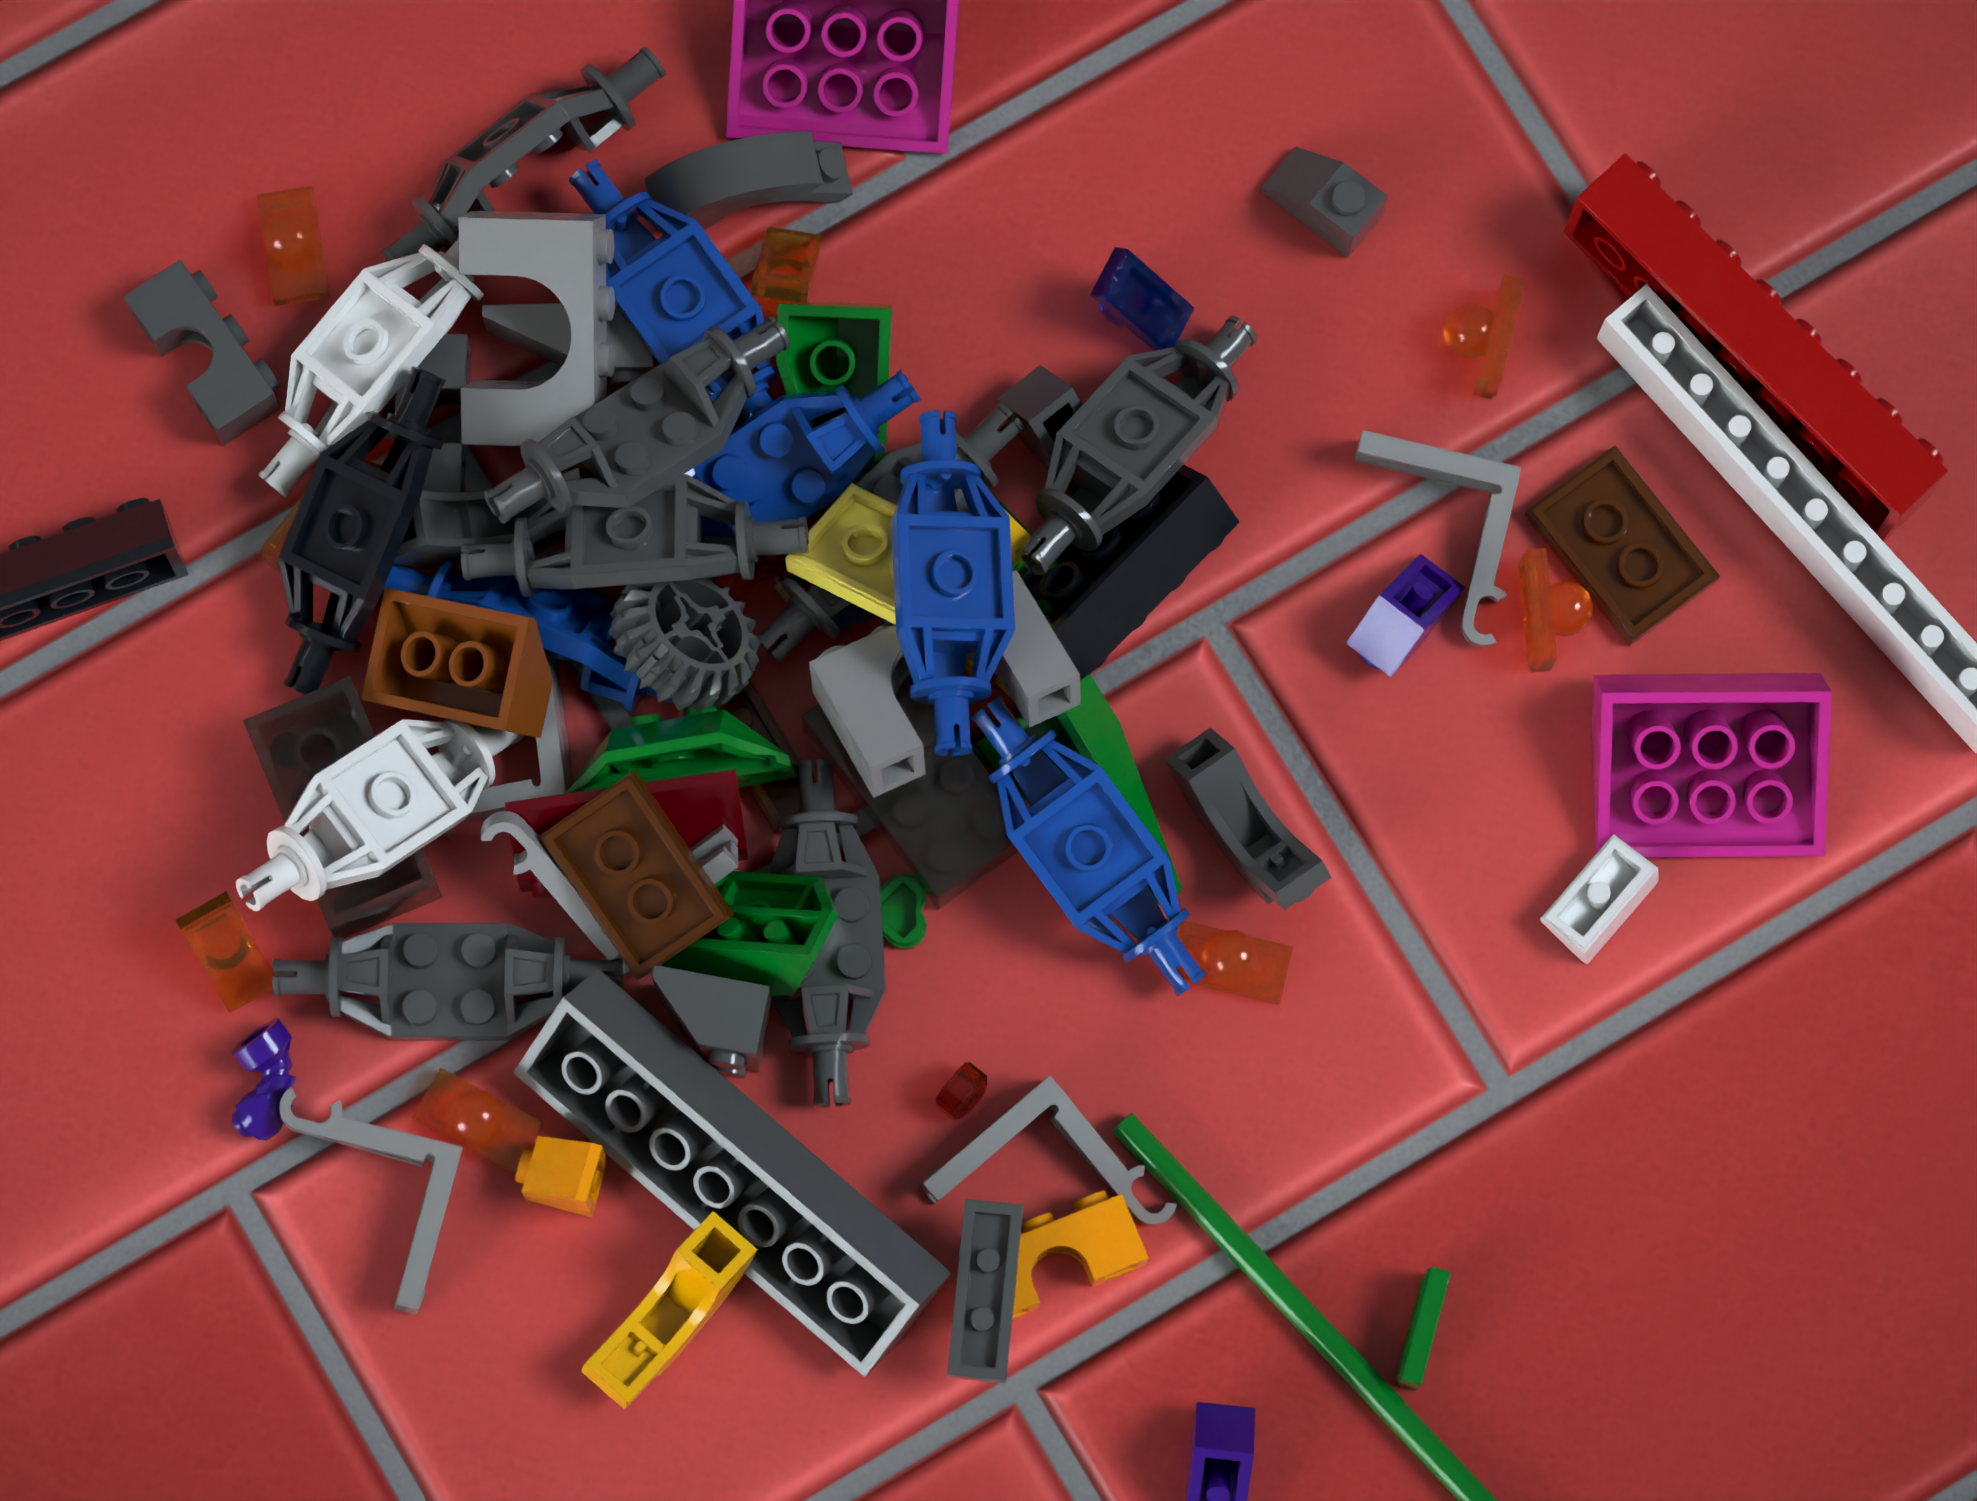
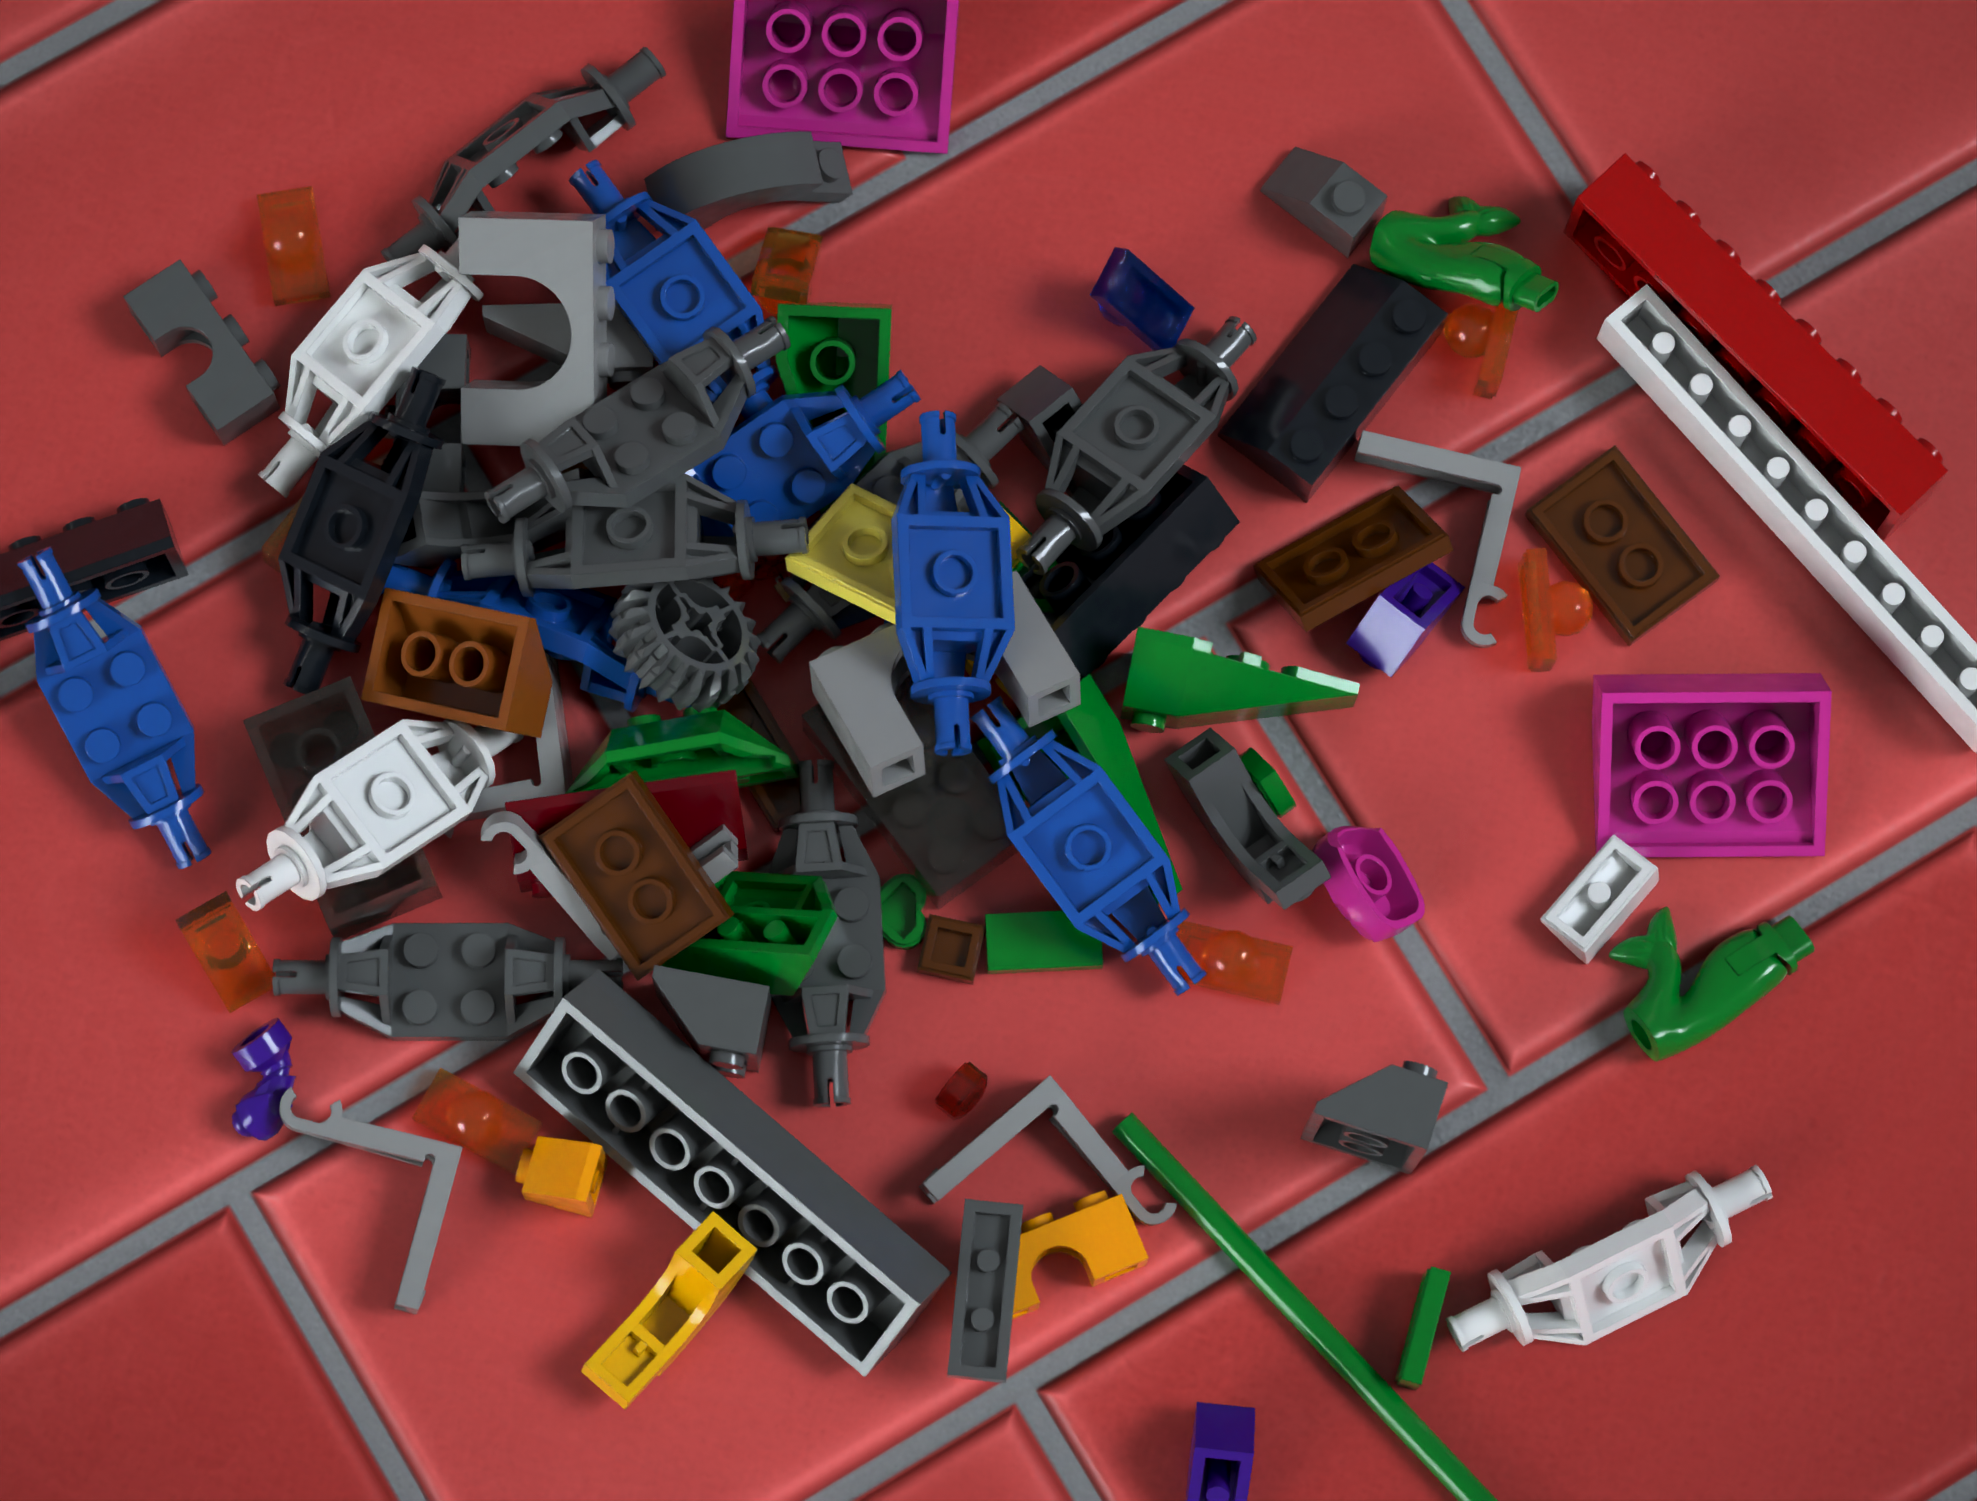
(115, 707): none -> blue plate
(951, 949): none -> reddish brown tile
(1038, 943): none -> green tile
(1184, 685): none -> green wedge
(1268, 783): none -> green tile
(1334, 378): none -> black slope
(1352, 558): none -> reddish brown tile
(1370, 881): none -> dark pink piece
(1382, 1116): none -> dark grey slope
(1439, 257): none -> green piece
(1618, 1276): none -> white plate
(1726, 985): none -> green piece

